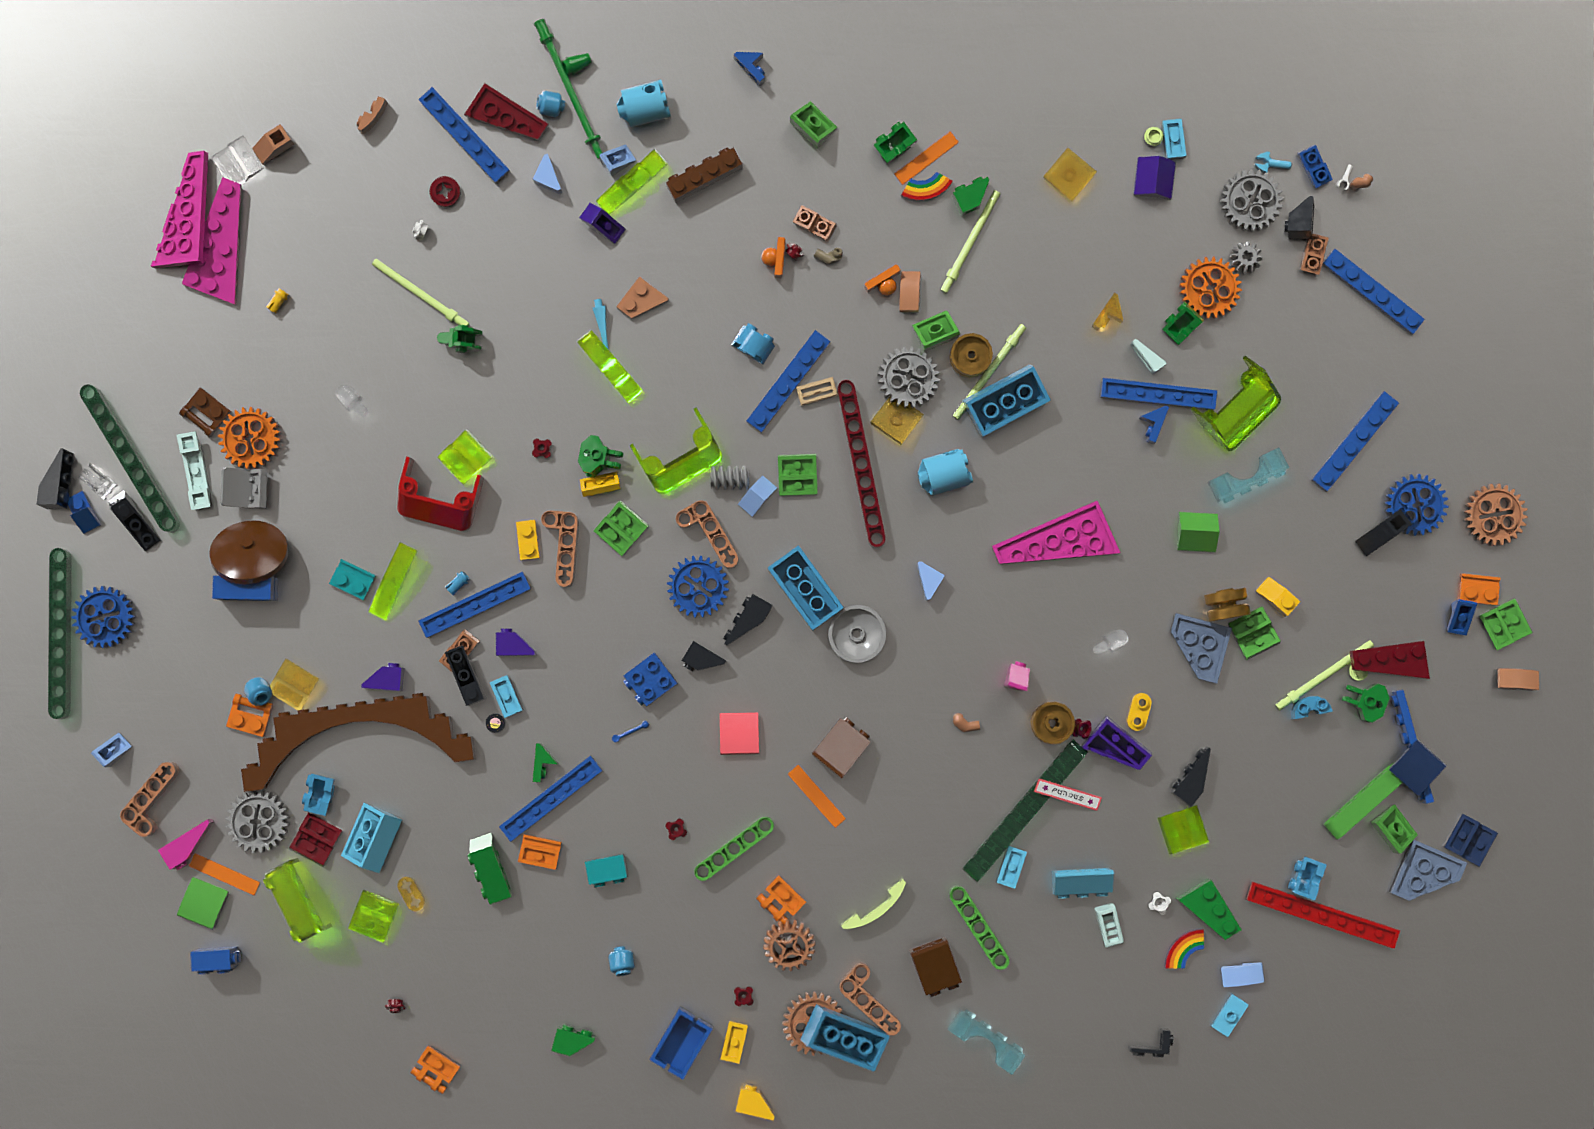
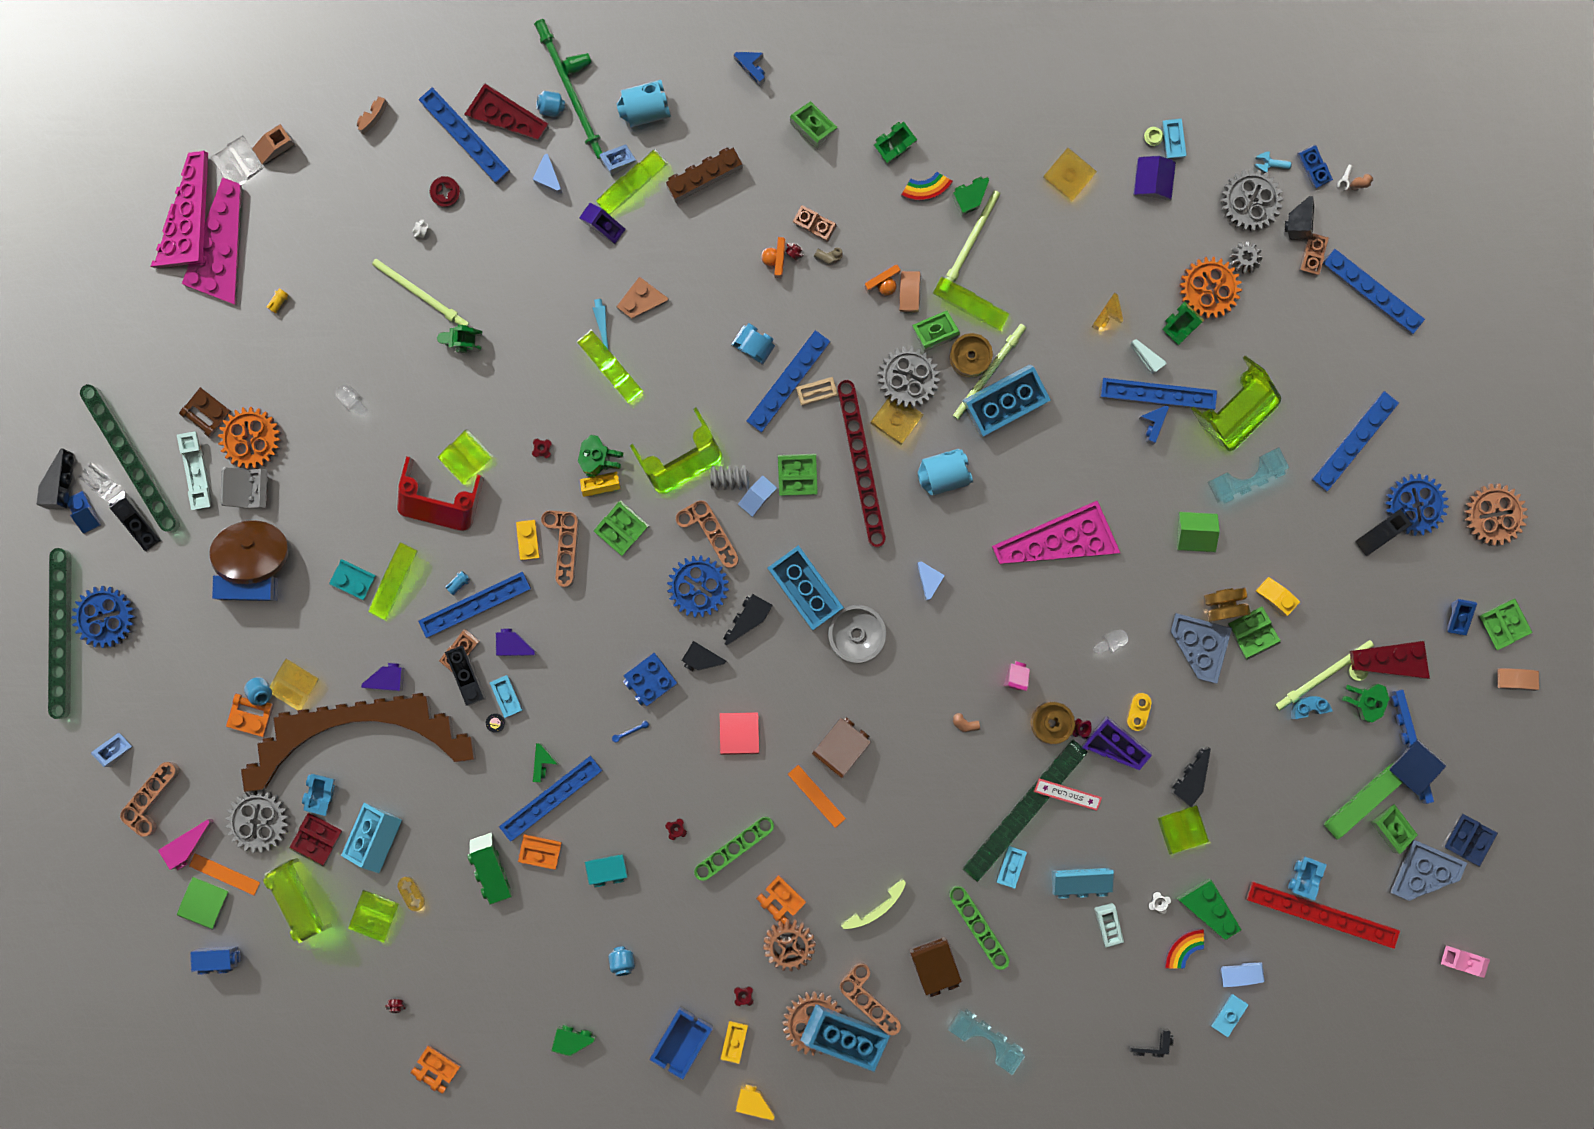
(926, 157): orange sticker -> none
(971, 303): none -> clear neon green slope
(1465, 961): none -> bright pink brick
(1479, 589): orange plate -> none

